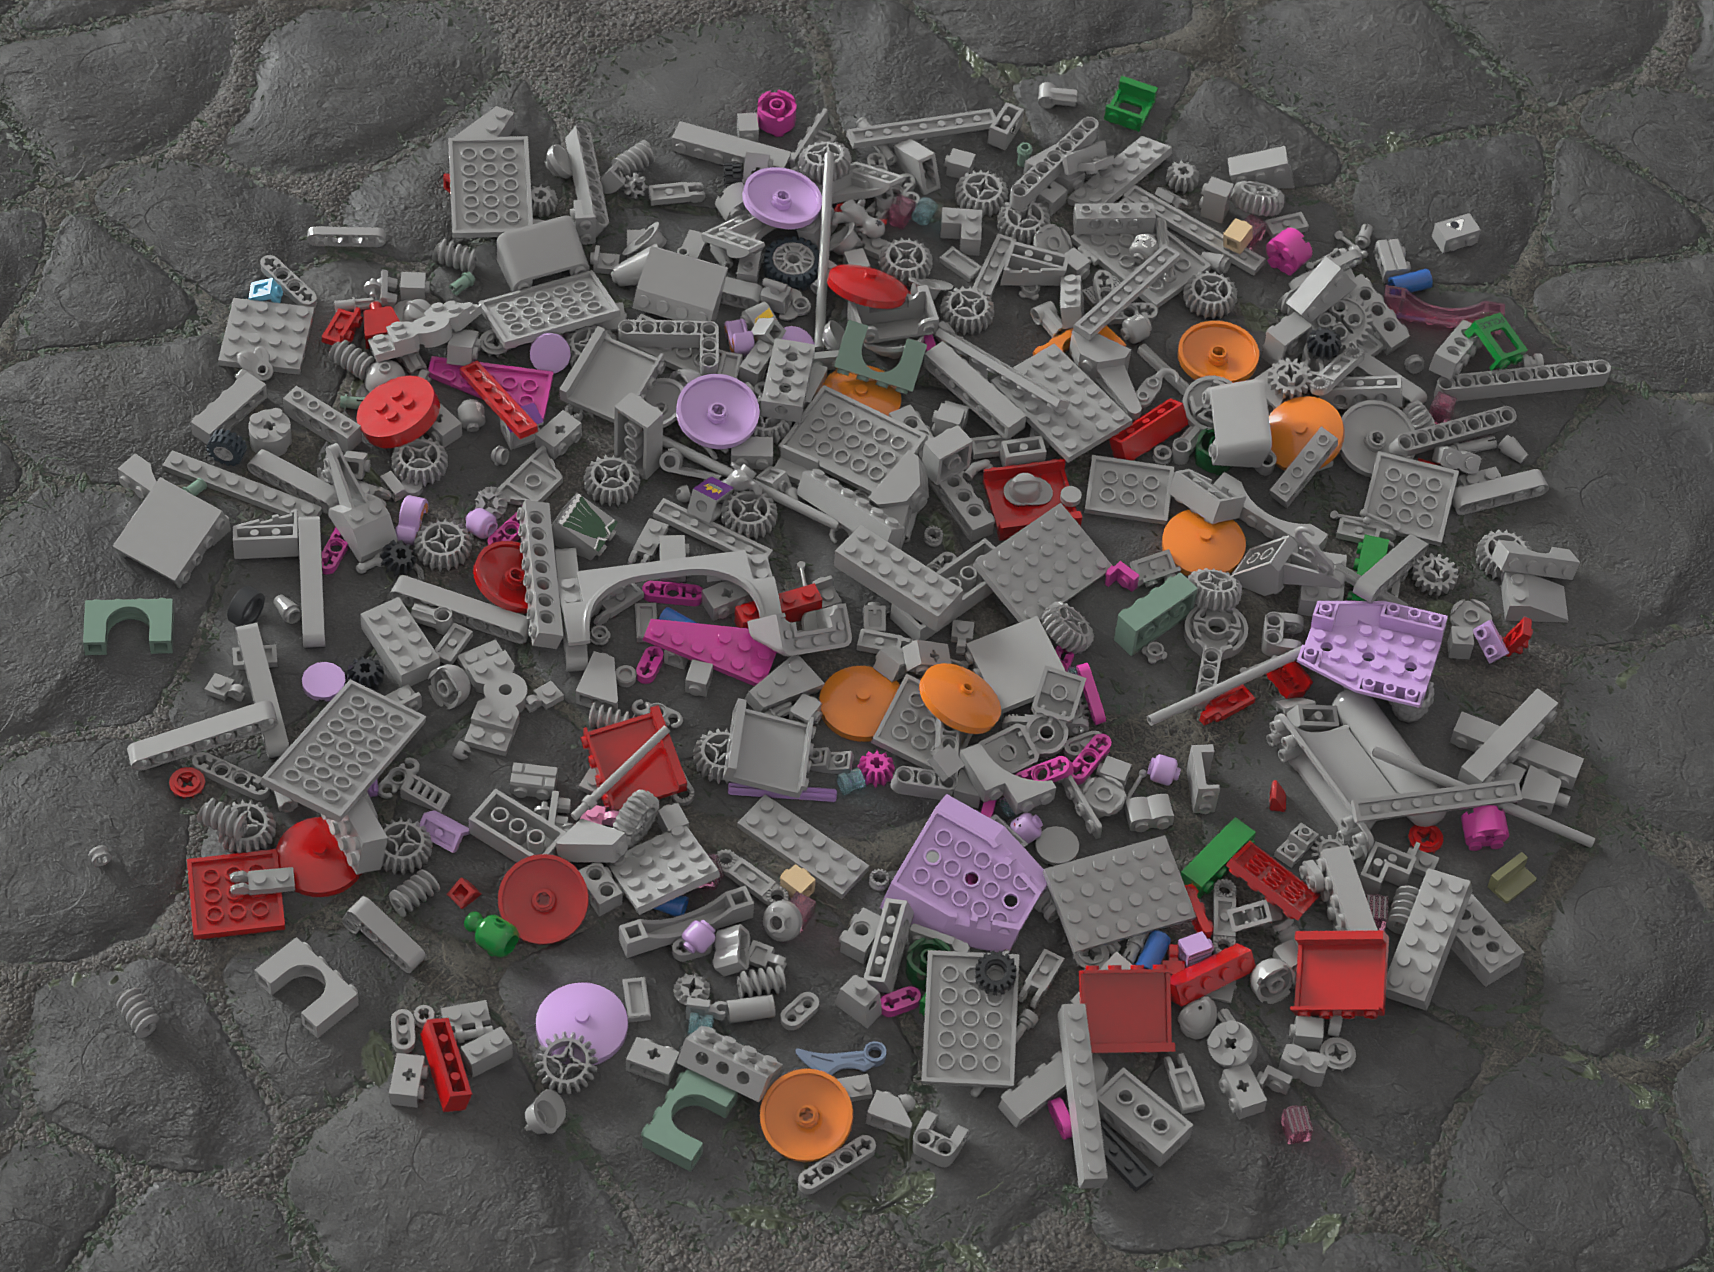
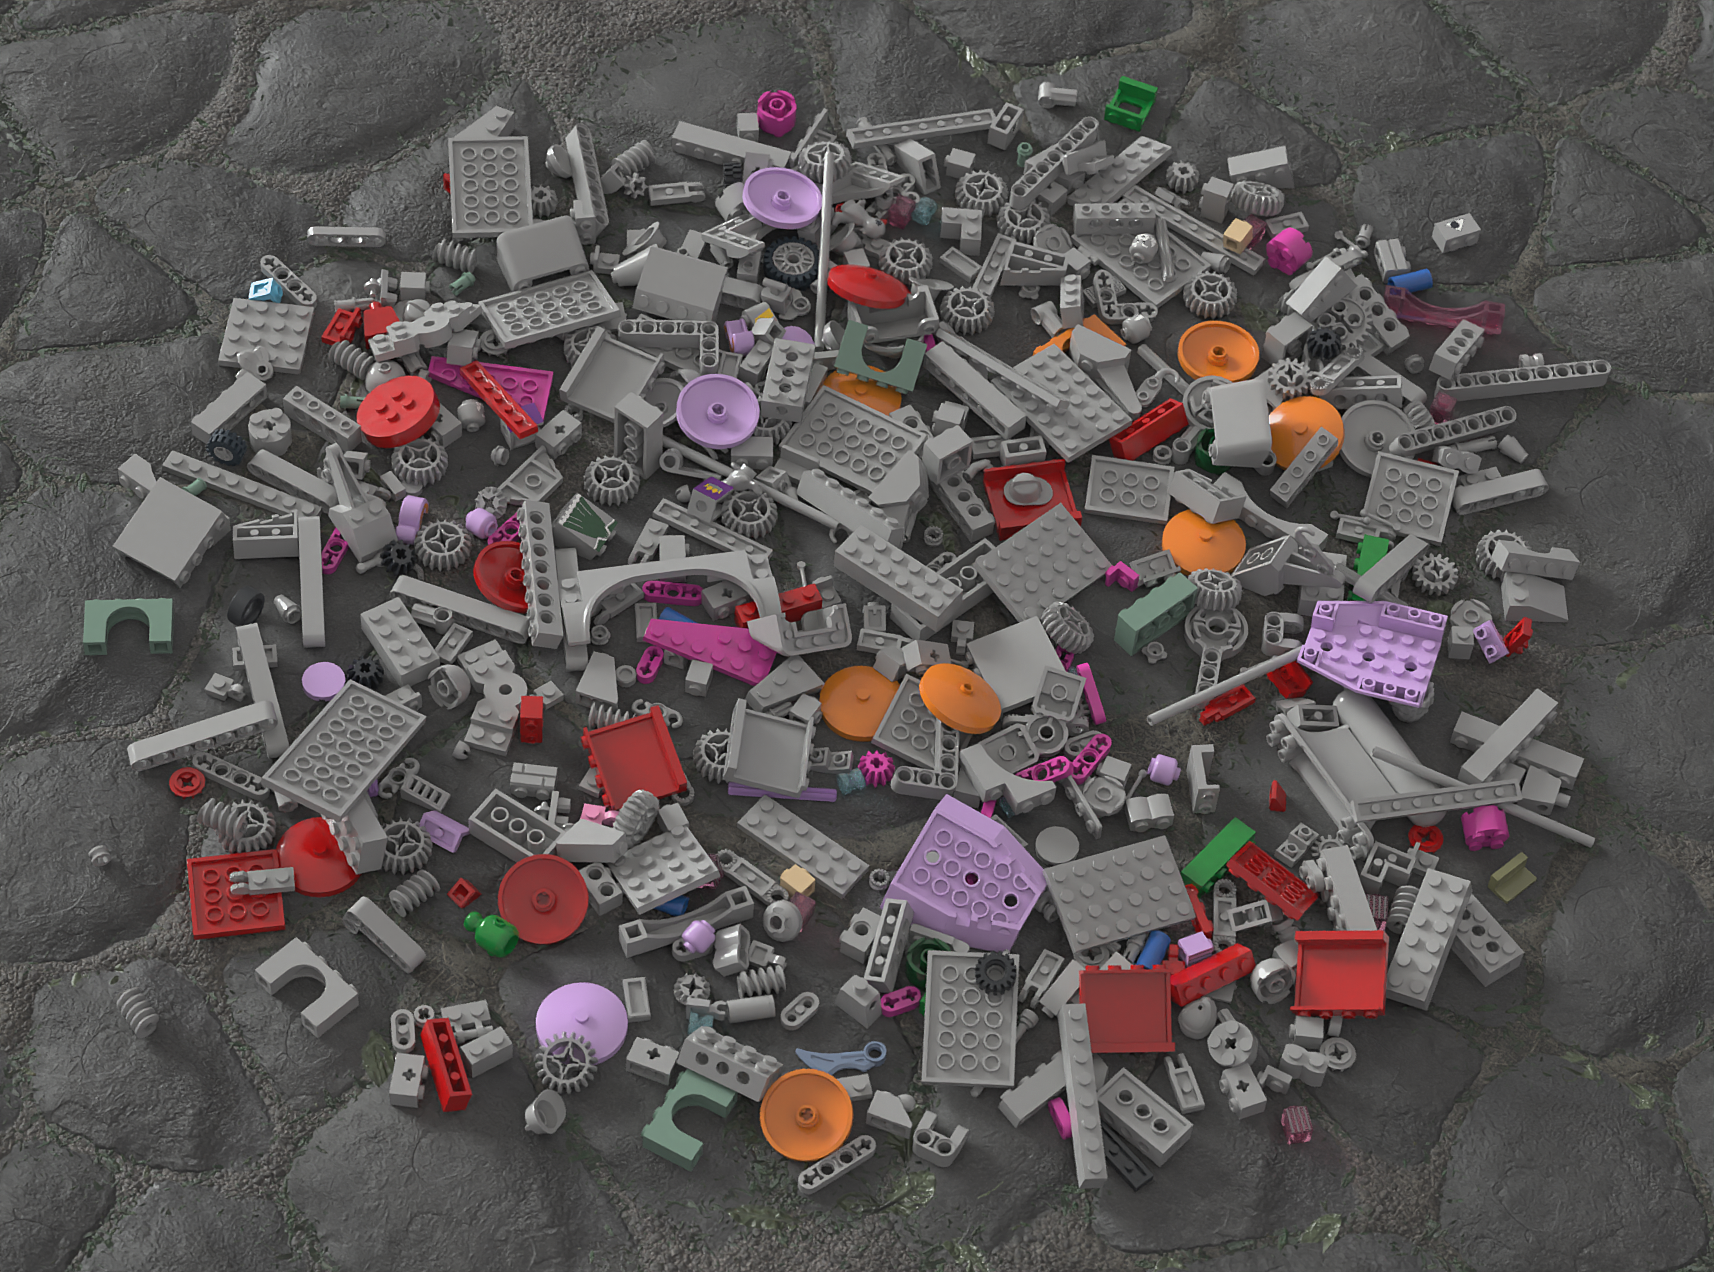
(531, 719): none -> red brick
(550, 352): lavender tile -> none
(590, 801): light grey bar -> none
(945, 762): light grey brick -> none
(1027, 827): lavender head -> none
(1062, 990): none -> light grey slope
(1070, 496): light grey tile -> none
(1126, 292): light grey plate -> none
(1484, 328): green window -> none

